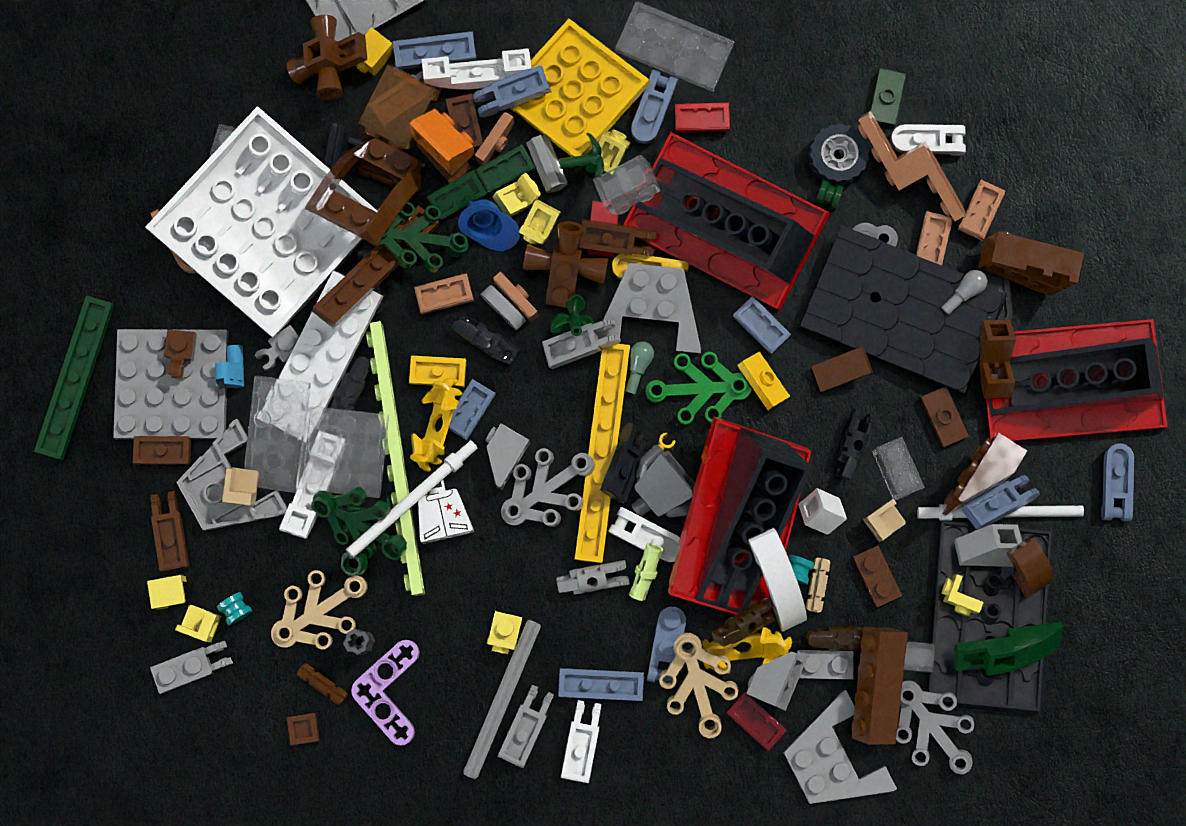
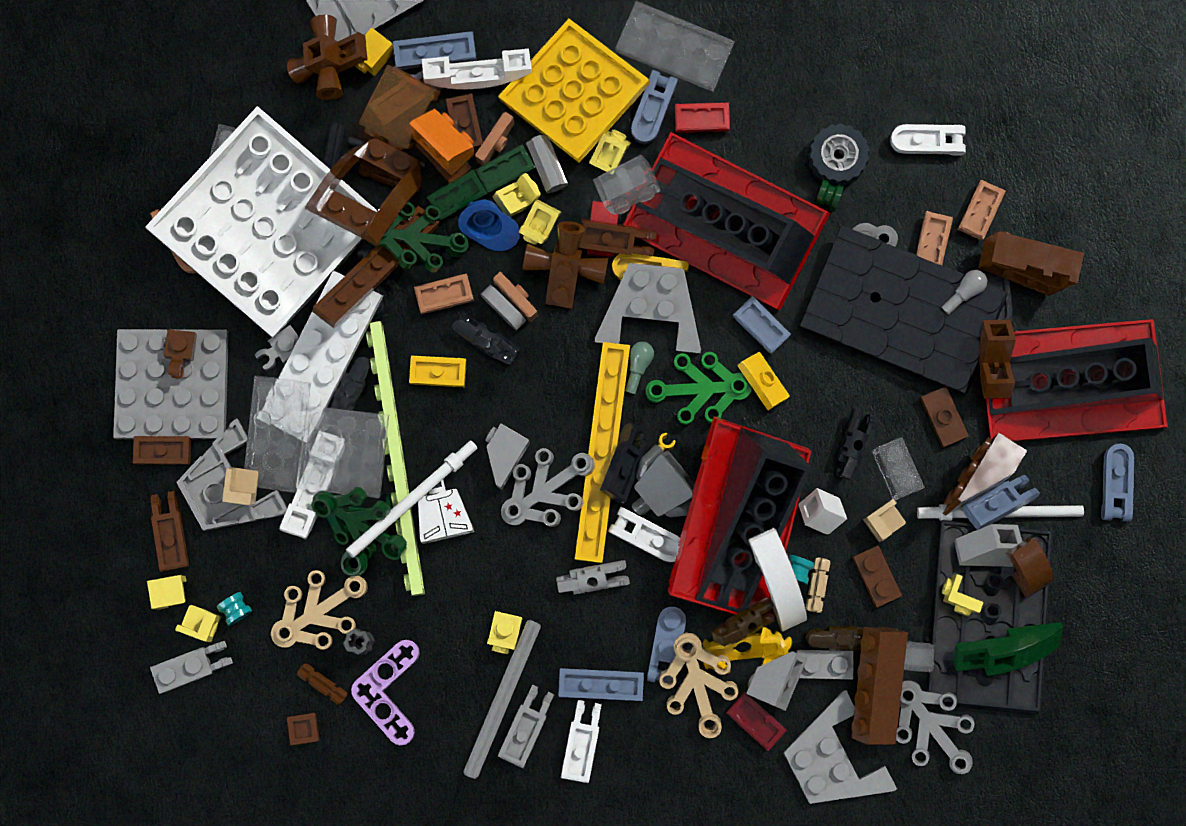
(74, 378): dark green plate -> none
(231, 373): dark azure piece -> none
(444, 402): yellow piece -> none
(470, 409): sand blue plate -> none
(512, 91): sand blue hinge -> none
(563, 321): dark green plant -> none
(568, 348): light grey hinge -> none
(593, 161): dark green plant -> none
(646, 571): yellowish green pin -> none
(842, 369): reddish brown tile -> none
(887, 96): dark green plate -> none
(911, 166): nougat bracket -> none

